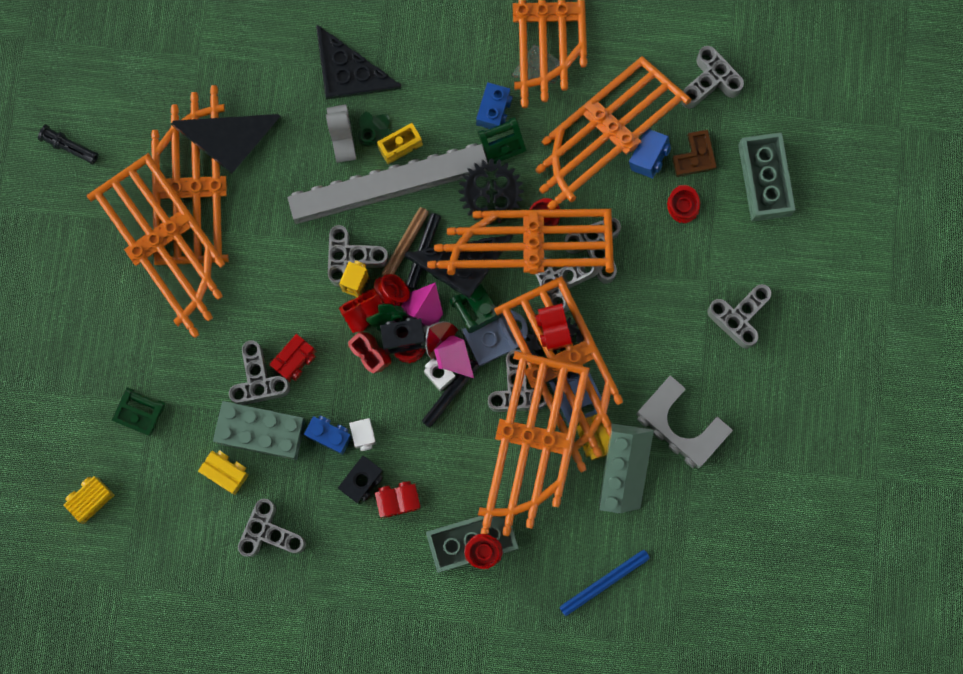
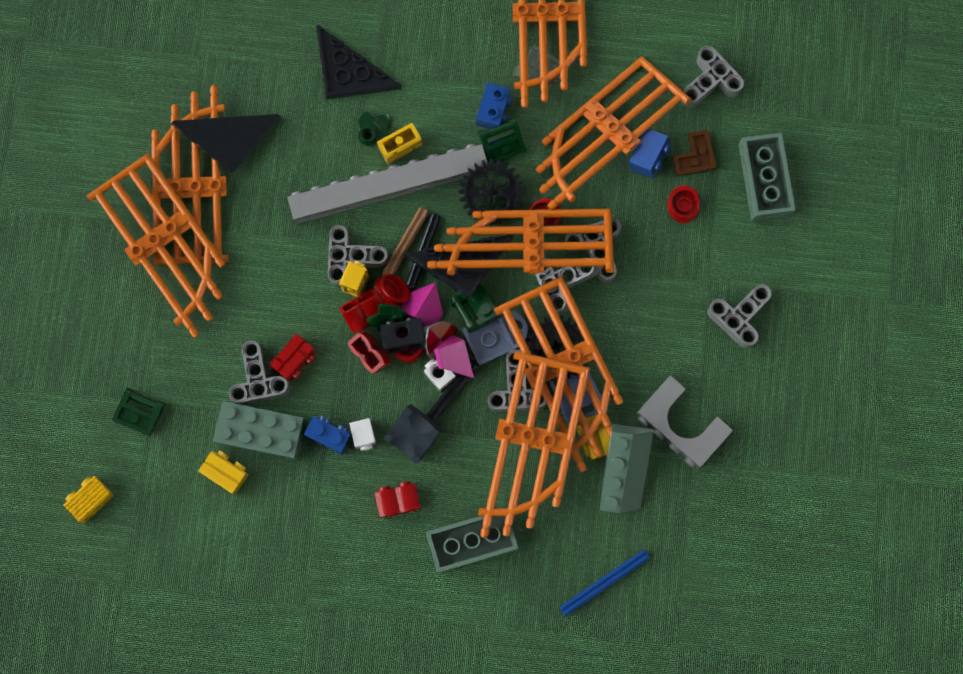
(59, 141): black pin -> none
(266, 532): light grey beam -> none
(341, 133): light grey beam -> none
(366, 468): black brick -> none
(413, 433): none -> black brick
(483, 551): red piece -> none
(554, 327): red brick -> none

